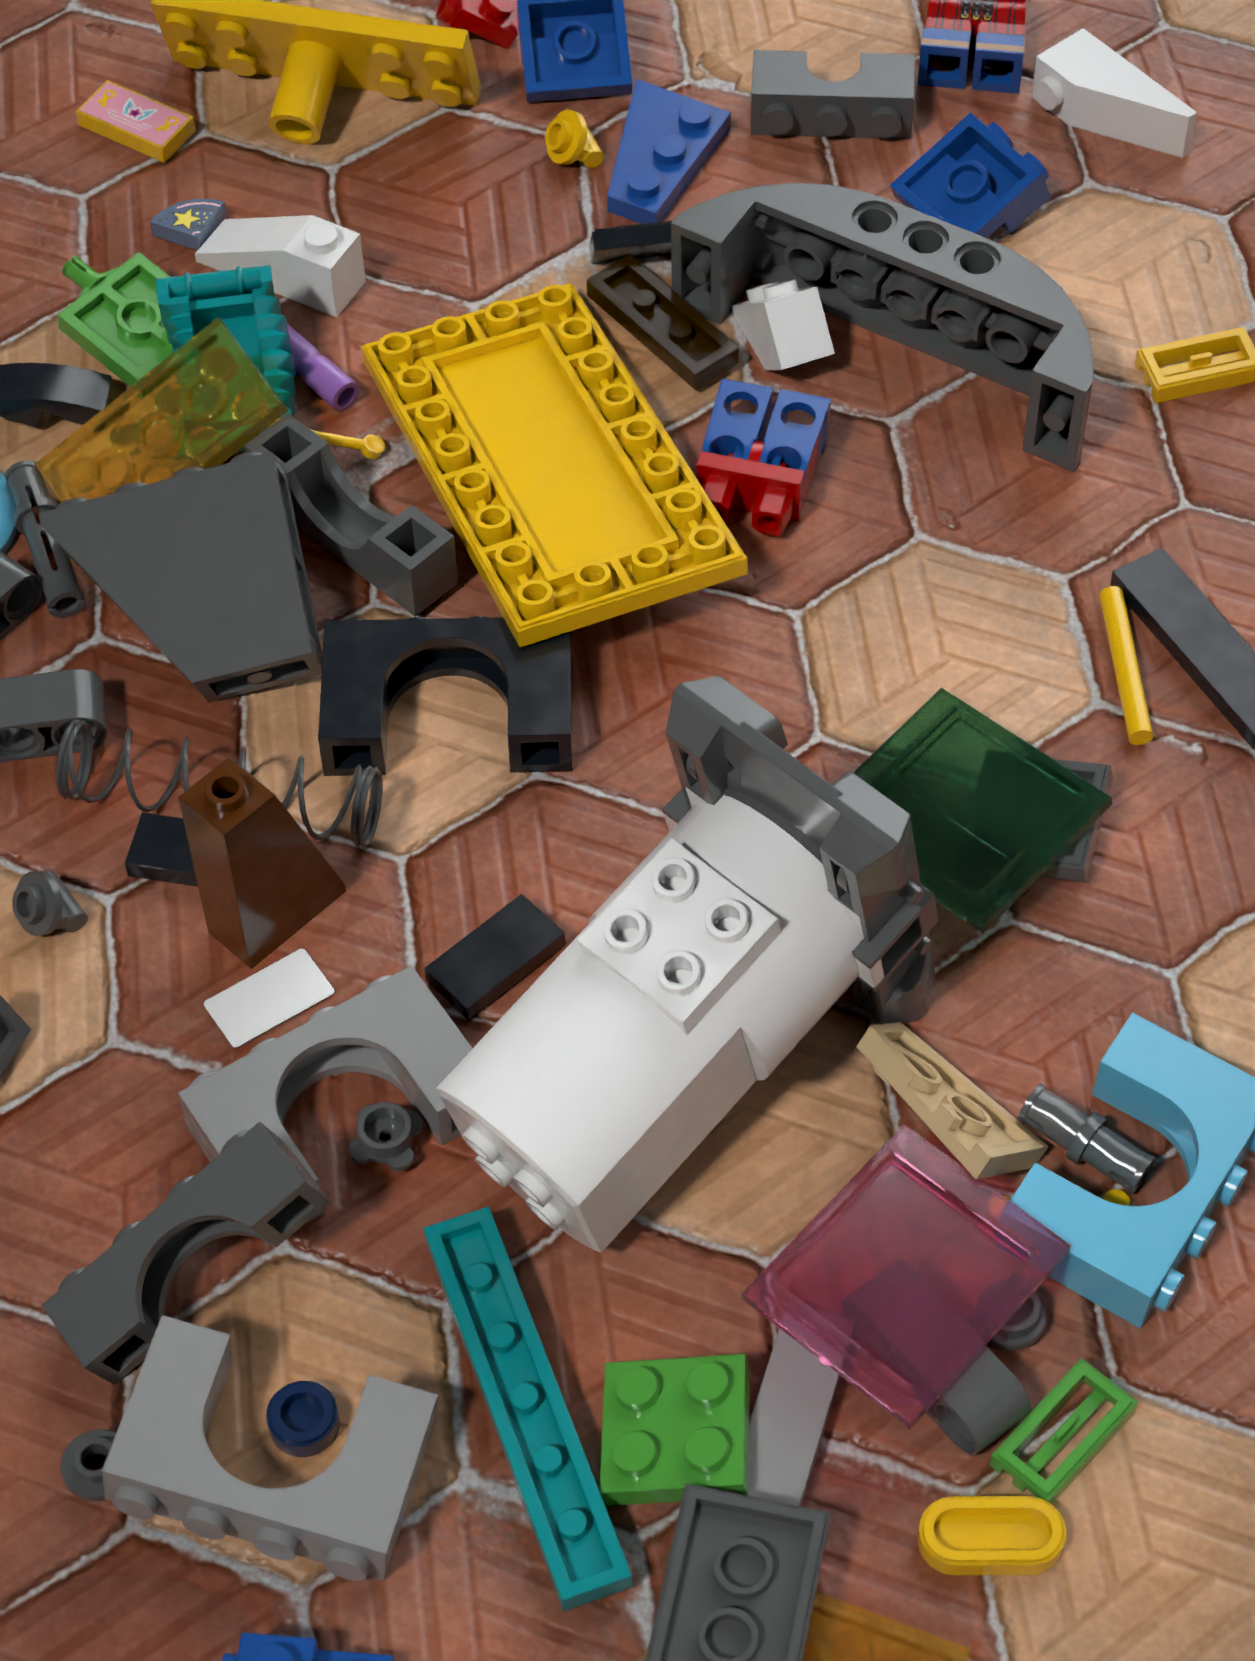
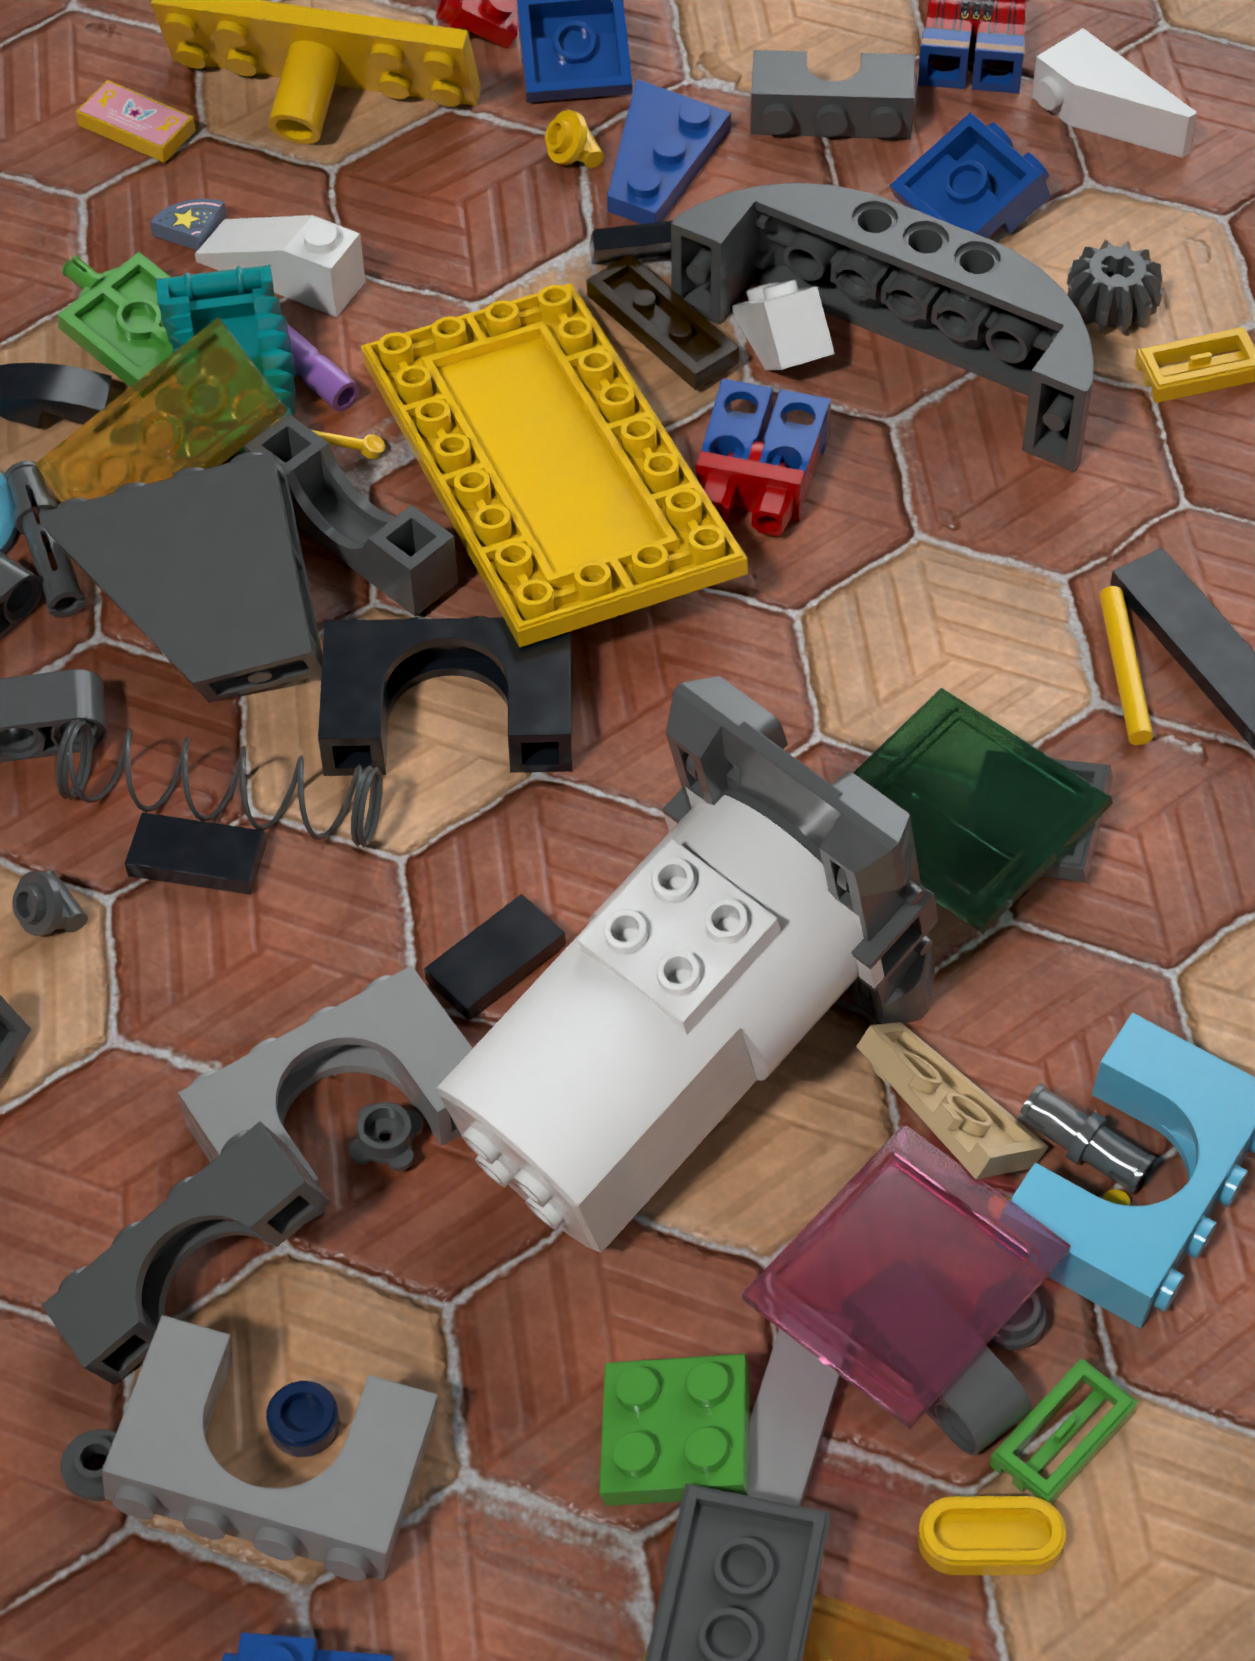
(252, 863): reddish brown slope -> none
(268, 997): white sticker -> none
(527, 1410): teal plate -> none
(1115, 286): none -> dark grey gear

